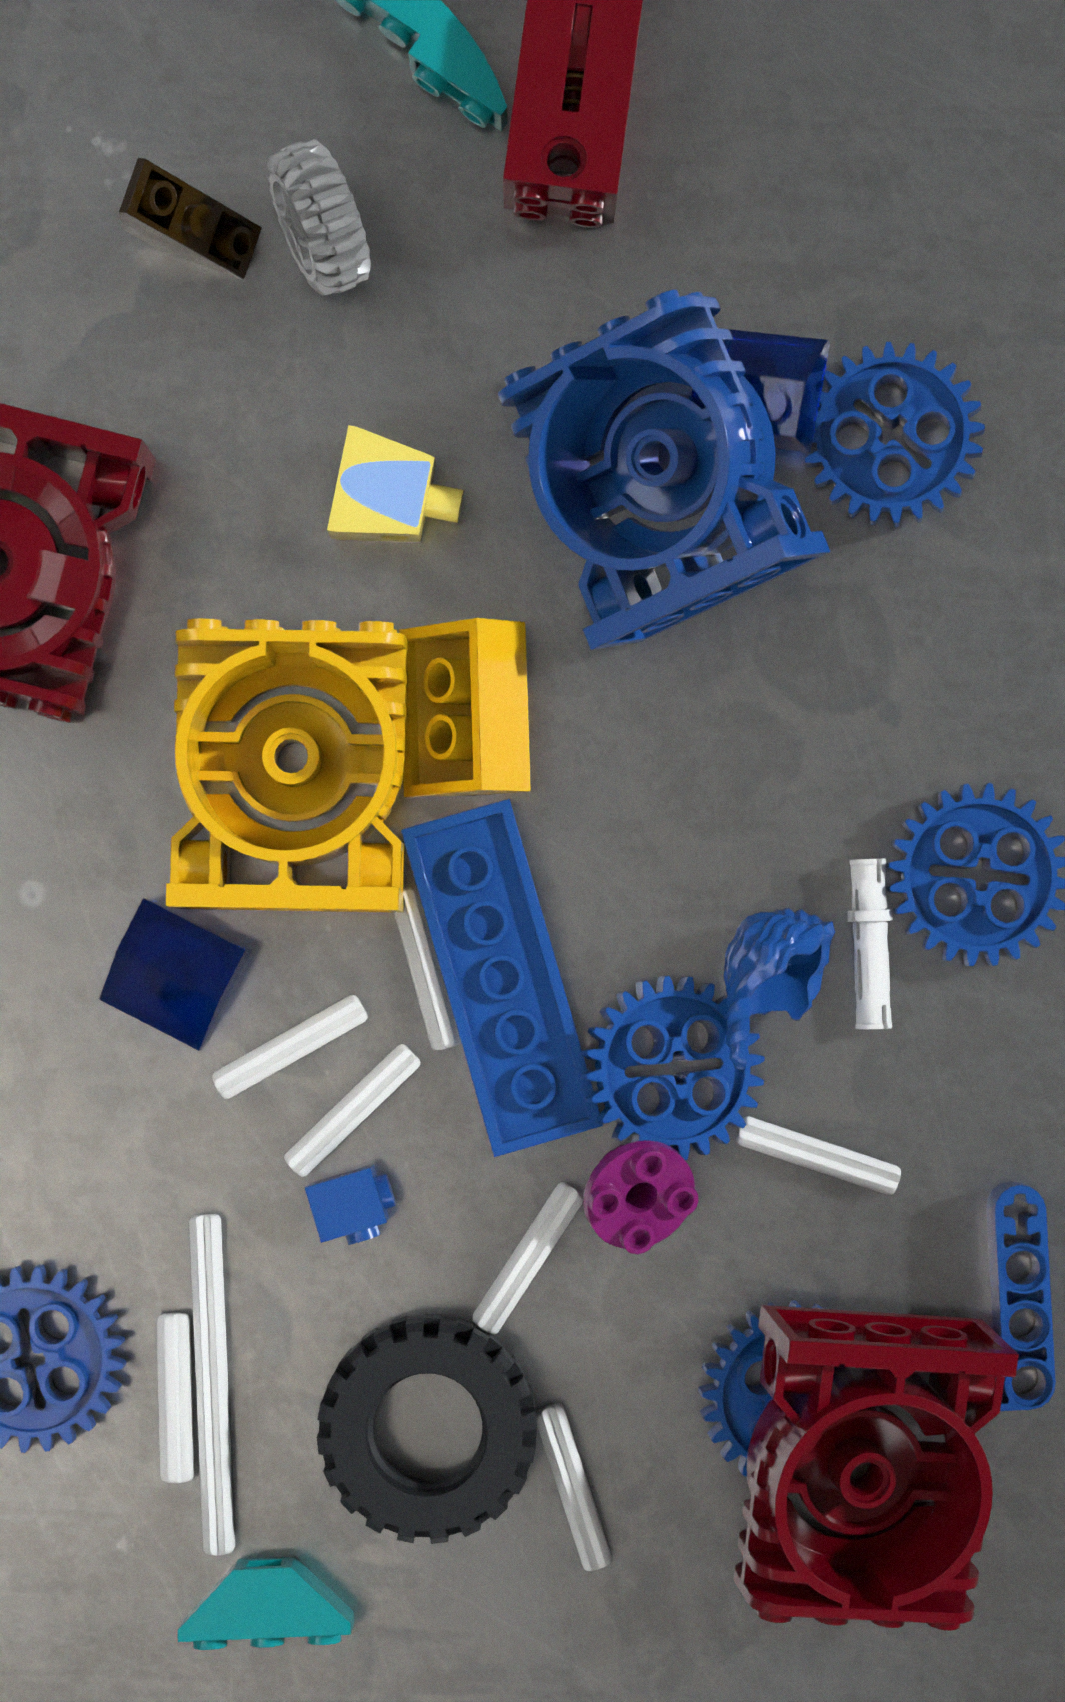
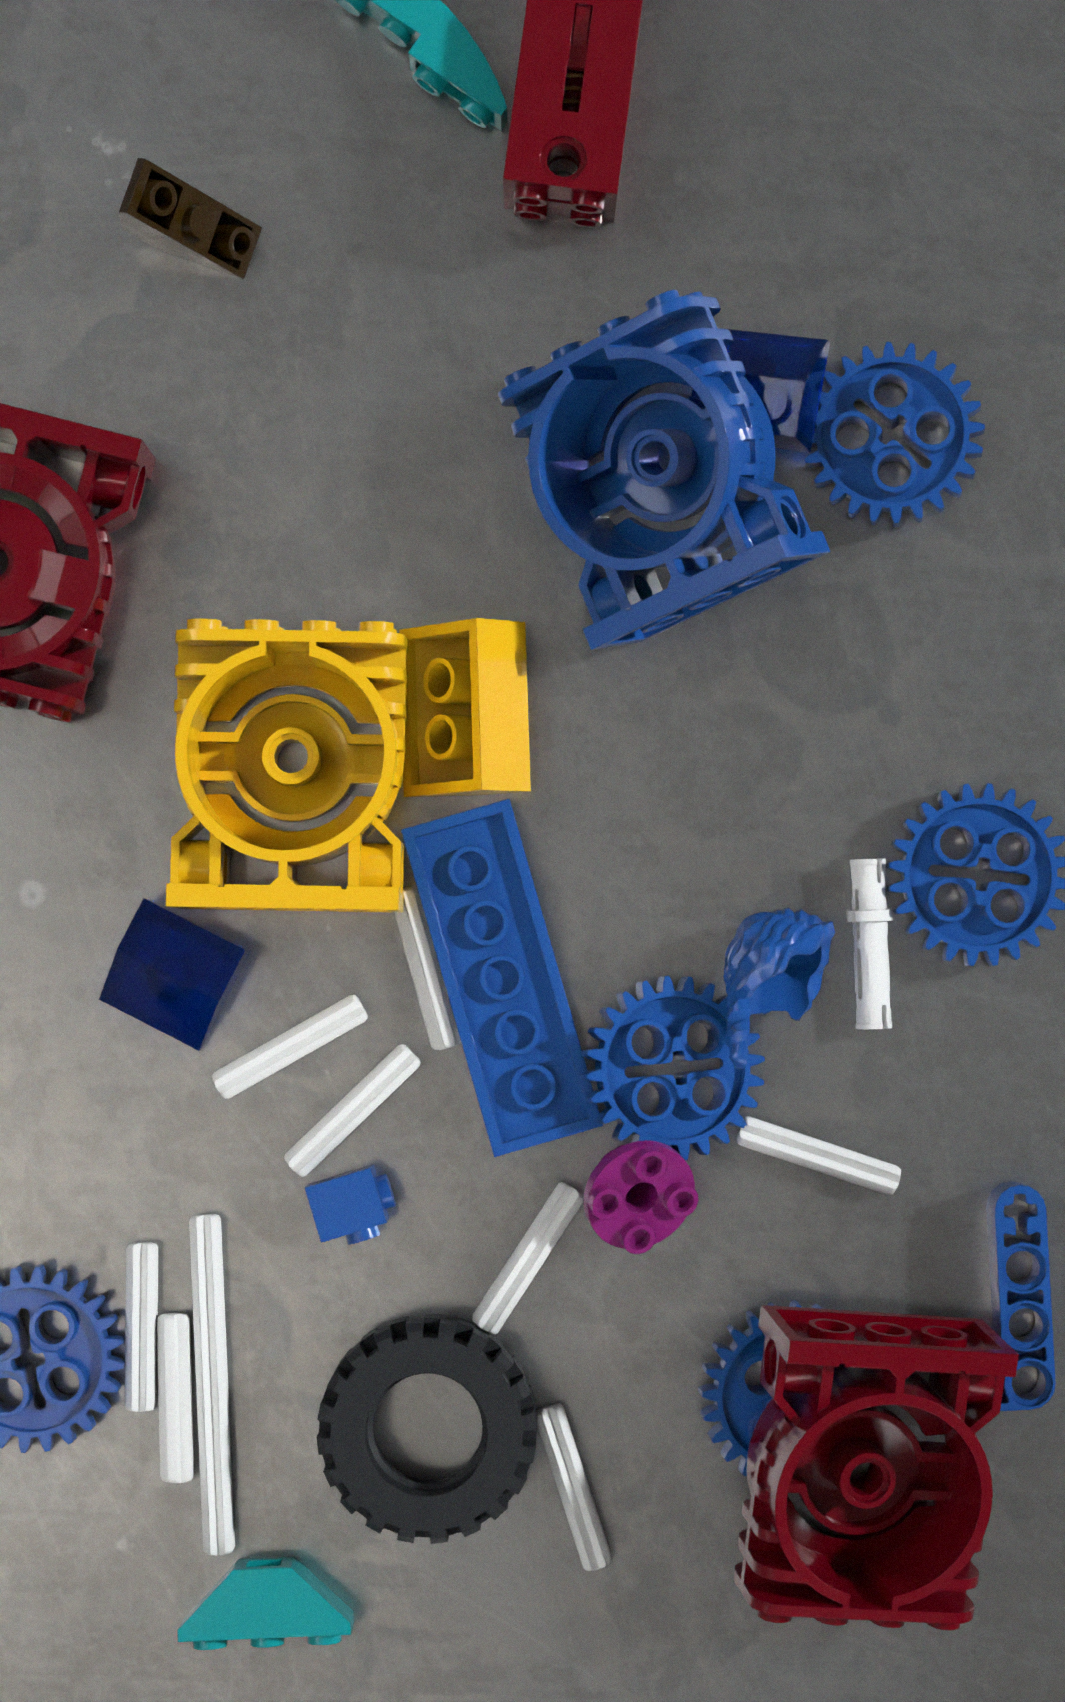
(141, 1326): none -> white axle
(318, 217): light grey gear -> none
(387, 491): light yellow torso -> none

